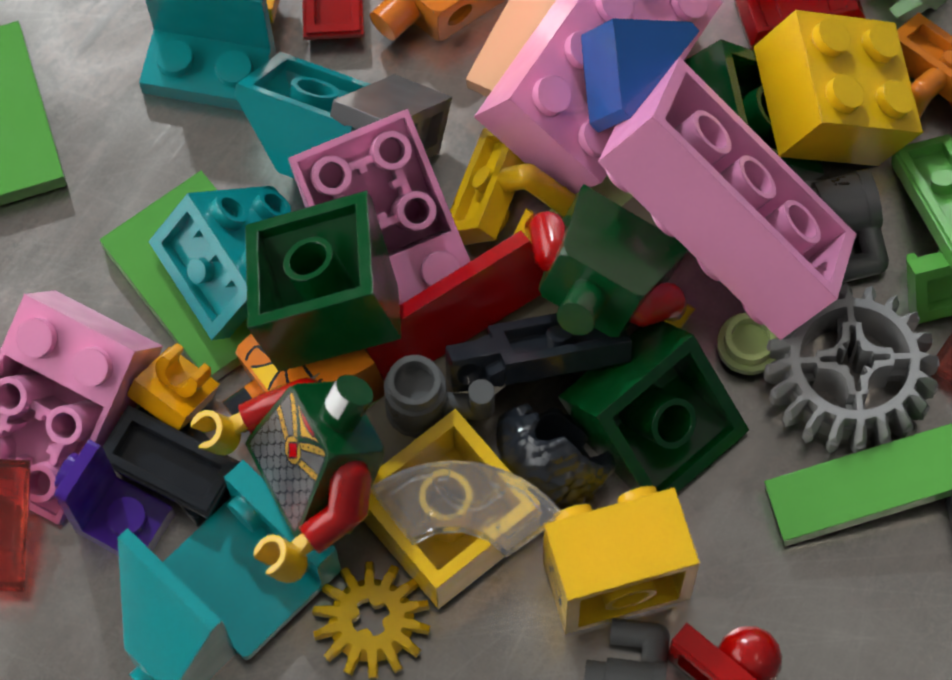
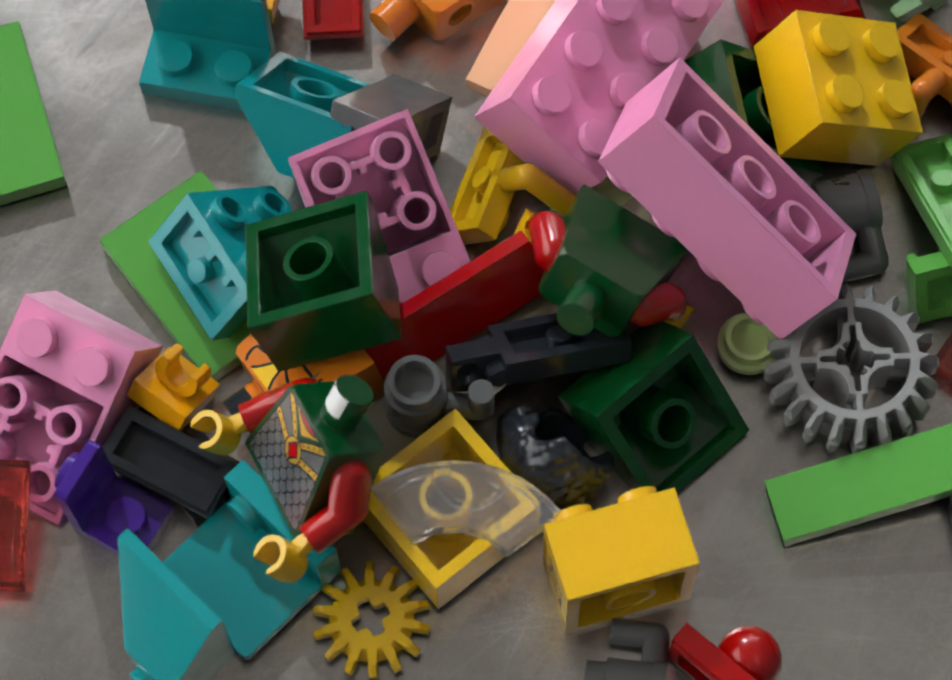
(627, 62): blue slope -> none

